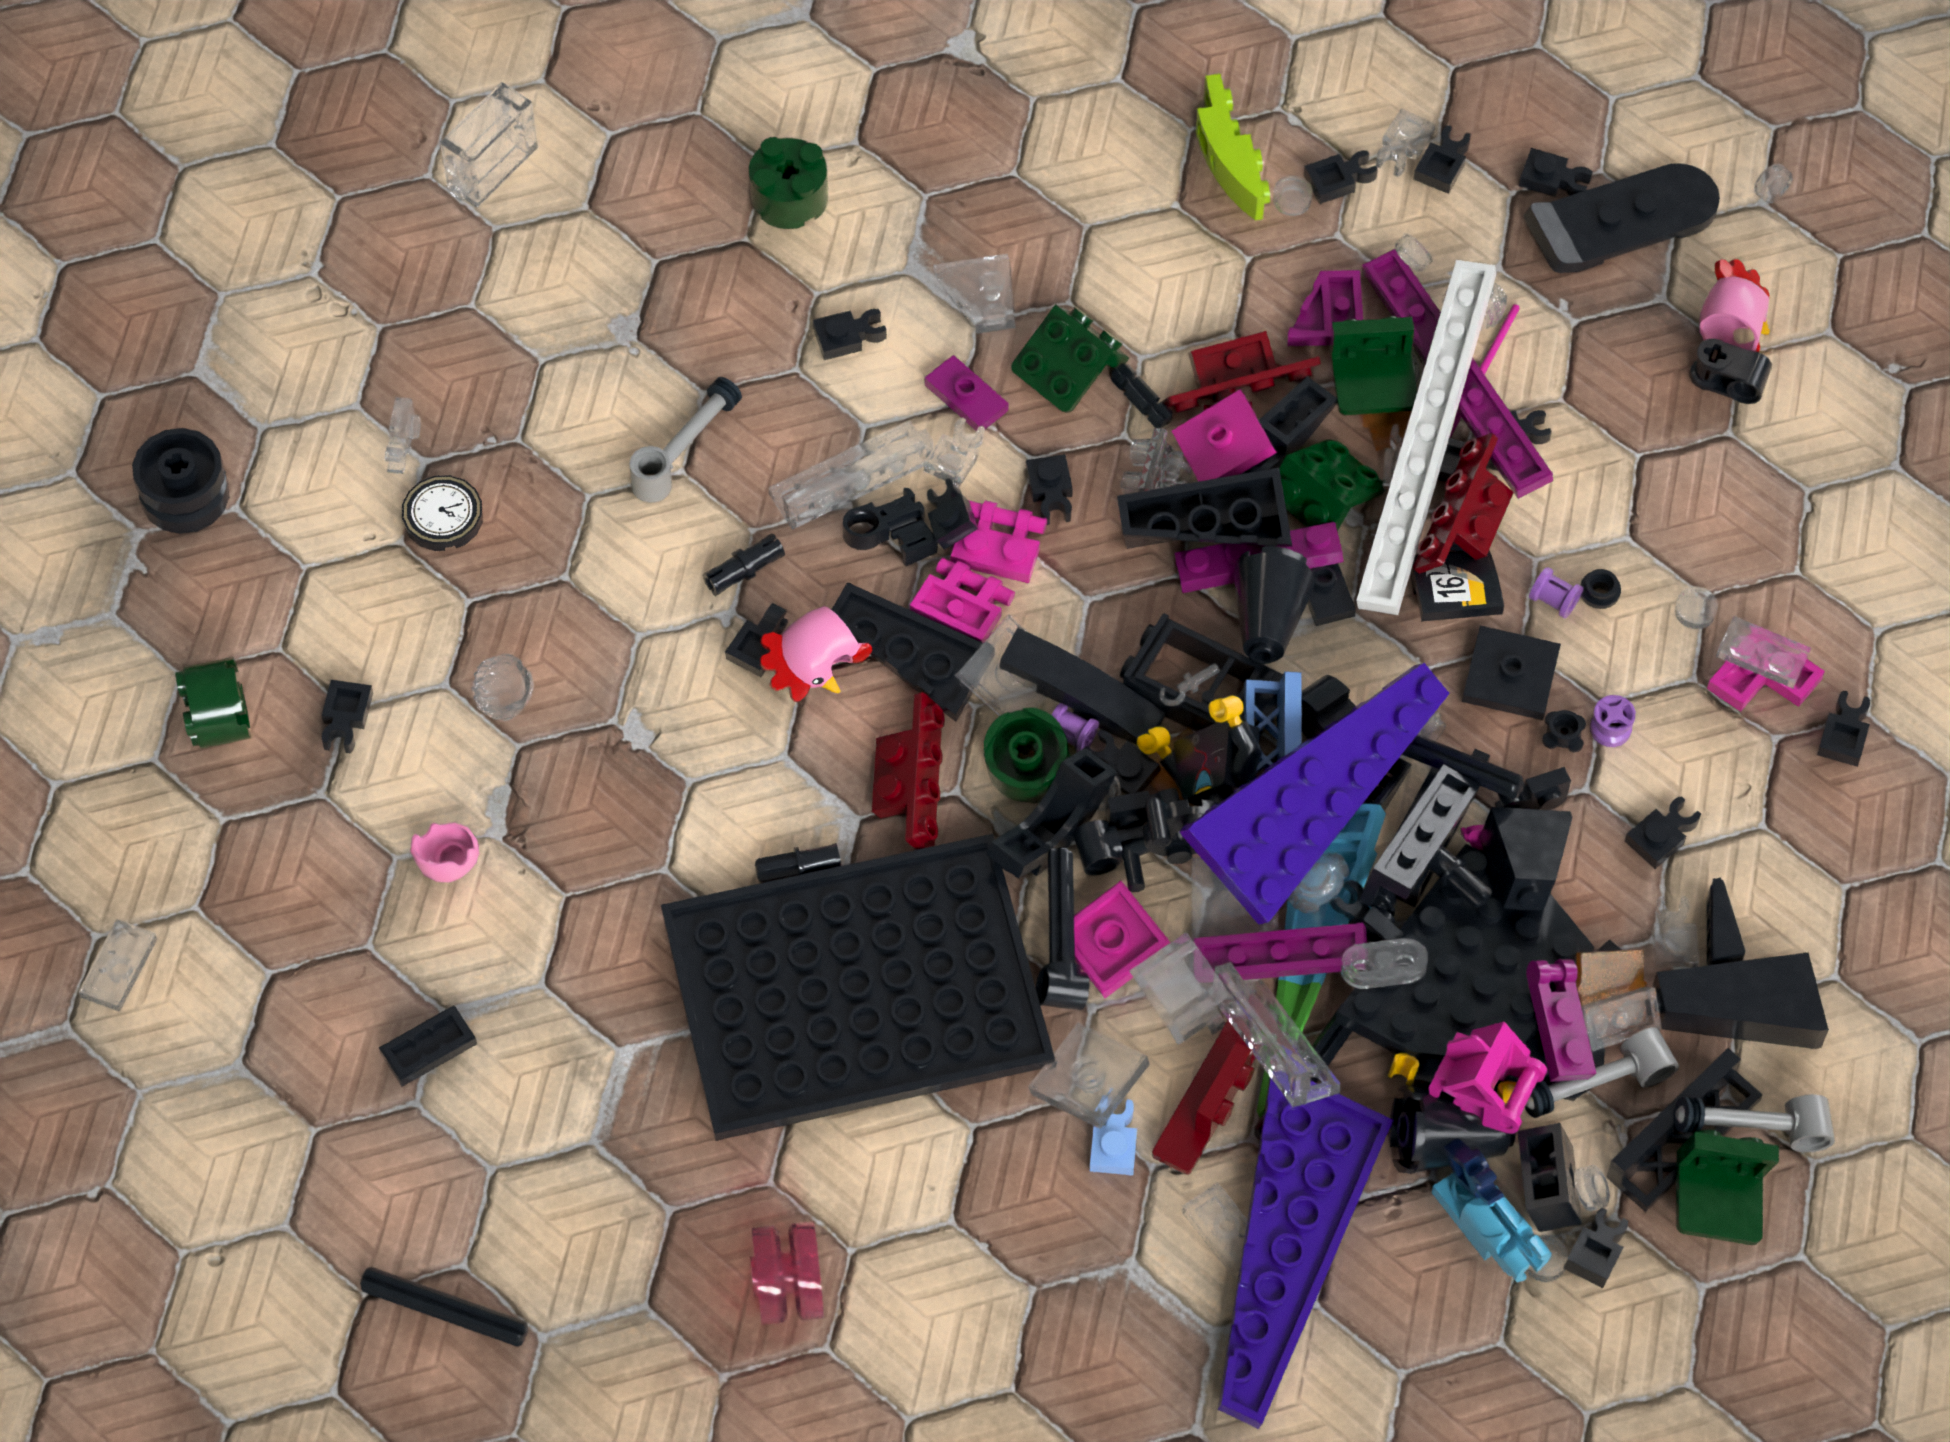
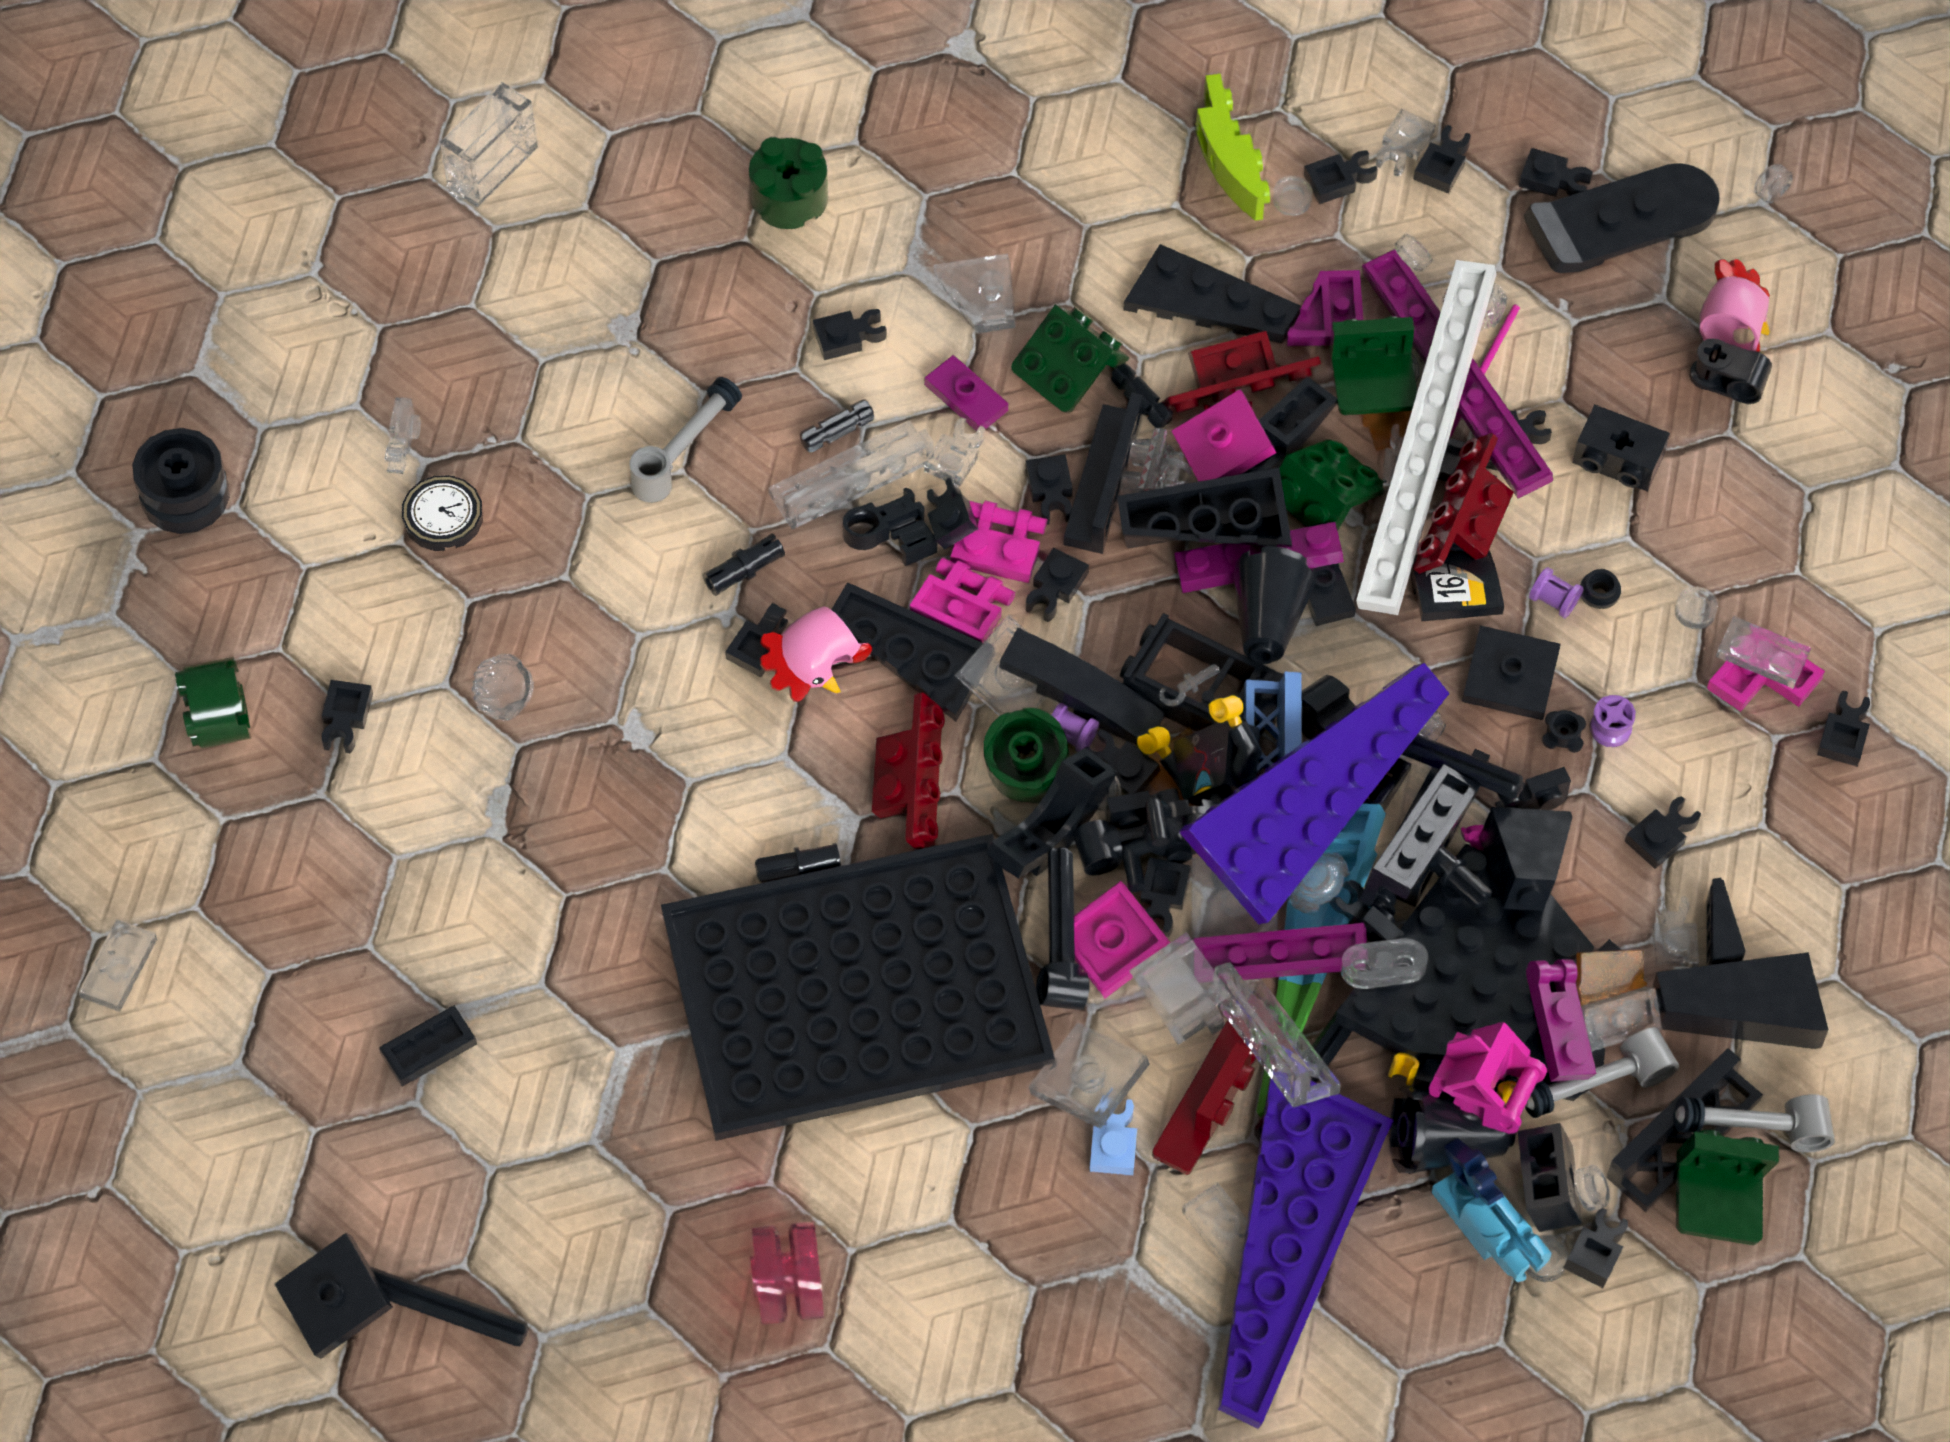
(333, 1295): none -> black plate
(445, 852): bright pink hair -> none
(837, 426): none -> black axle
(1056, 579): none -> black plate
(1102, 476): none -> black fence
(1165, 889): none -> black plate
(1198, 292): none -> black wing
(1620, 448): none -> black brick

